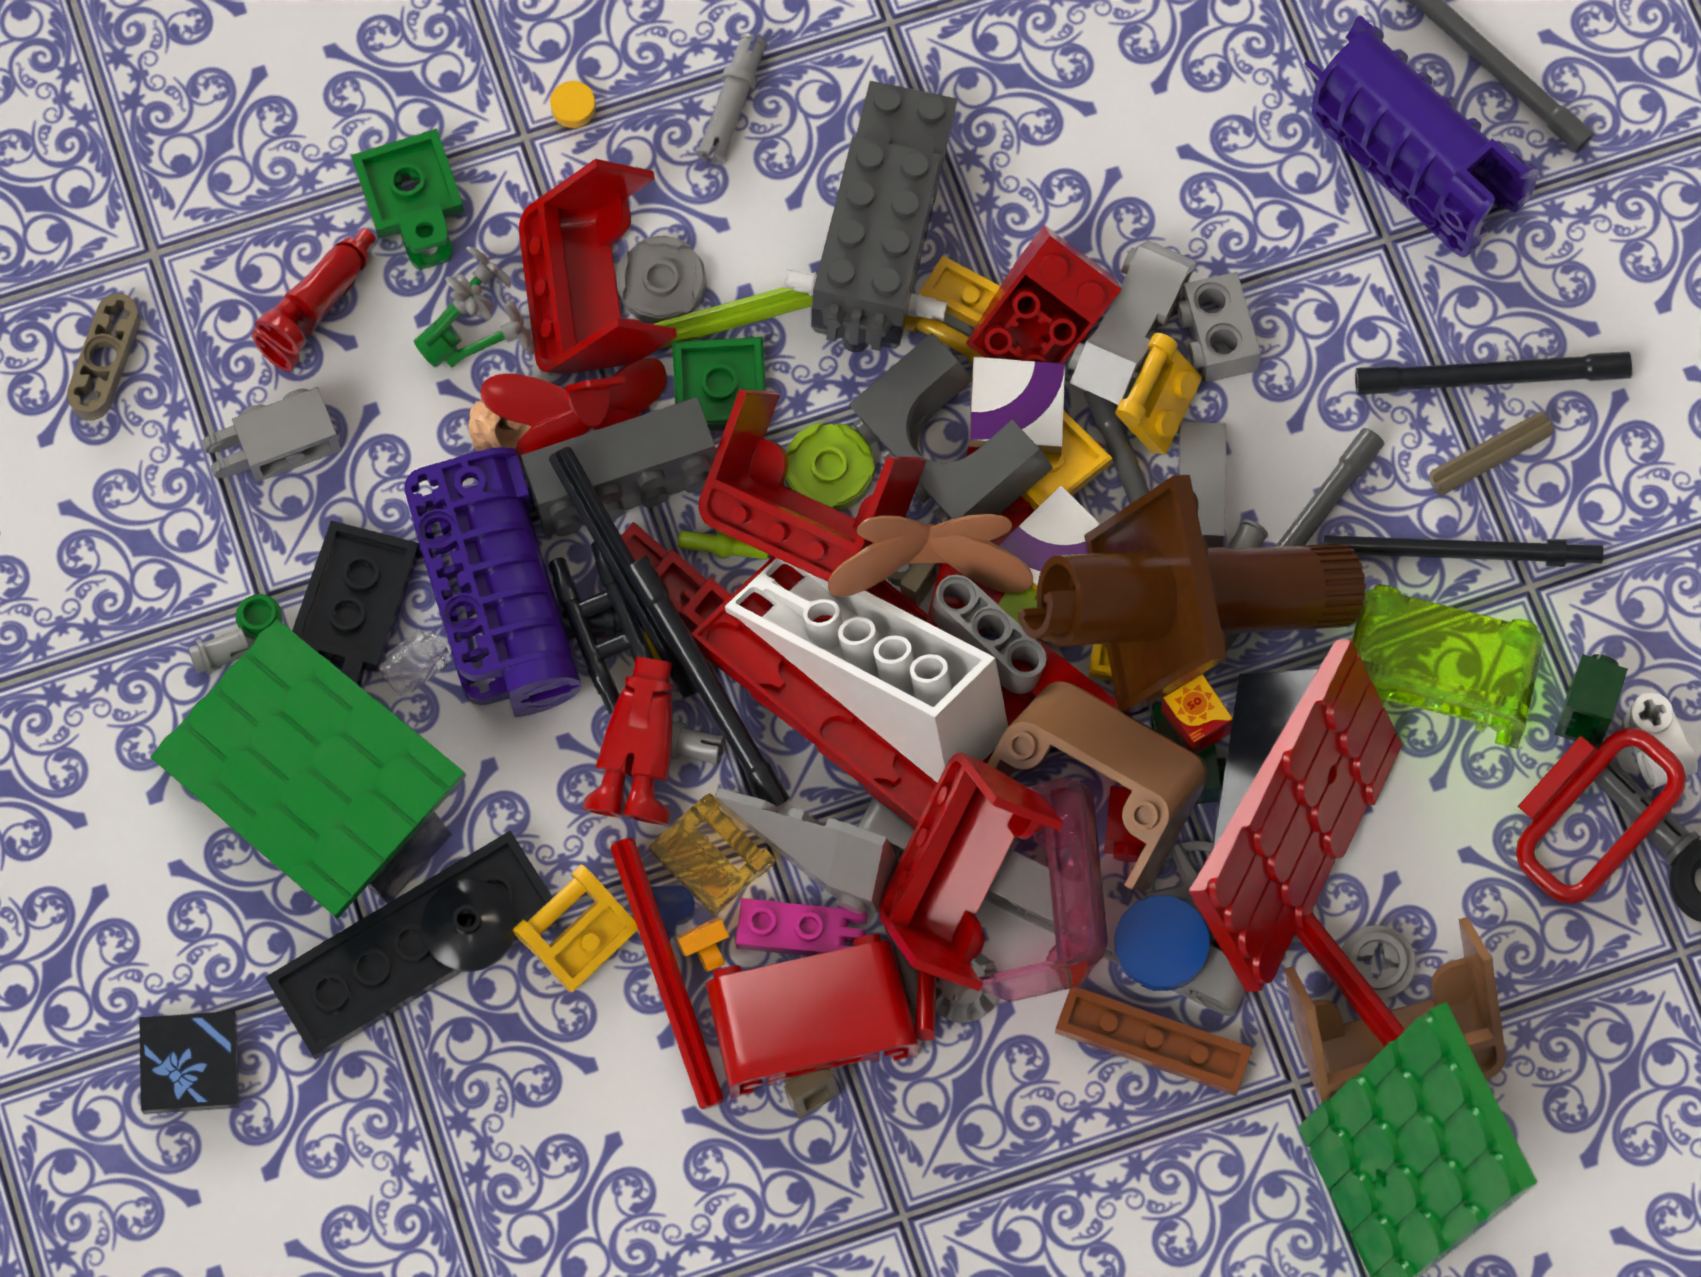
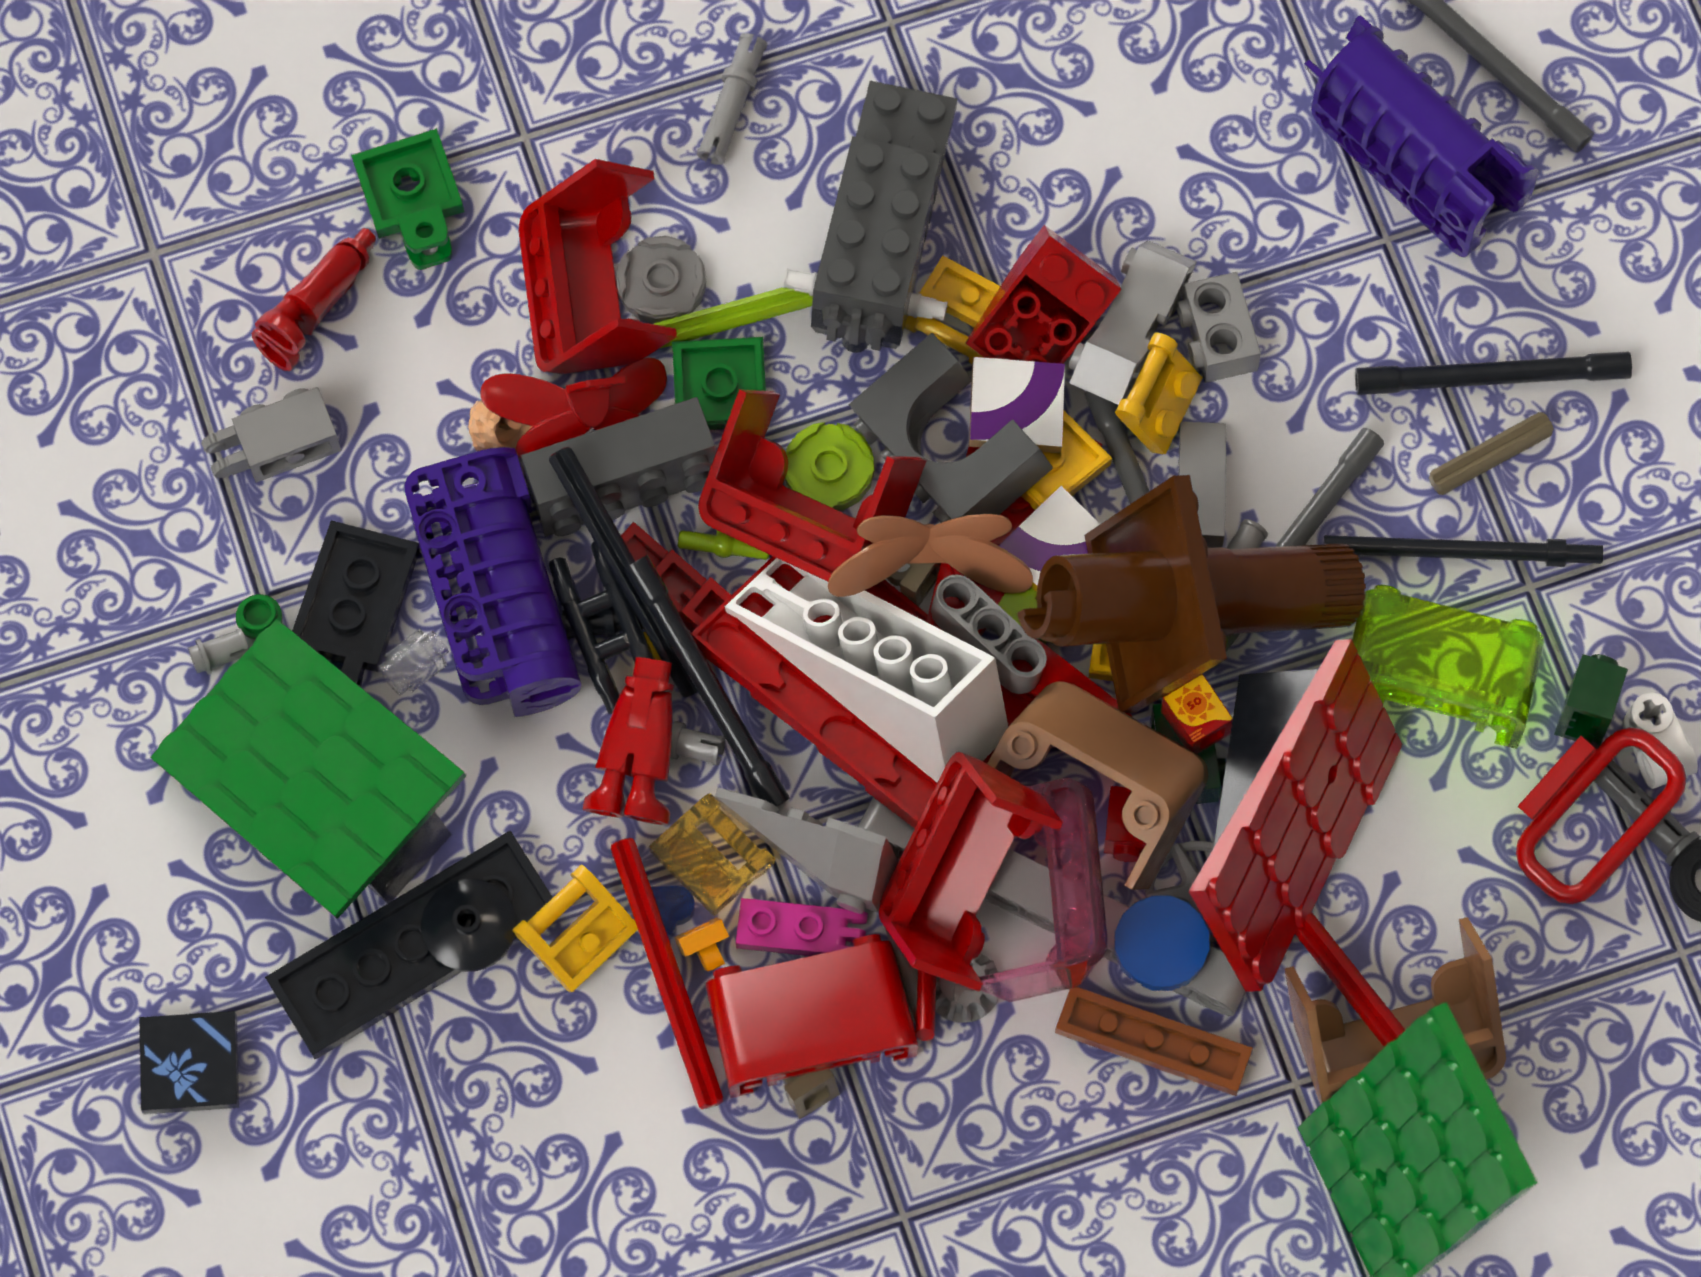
(81, 381): dark tan beam -> none
(440, 338): plant -> none
(572, 104): yellow tile -> none
(1395, 951): light grey gear -> none

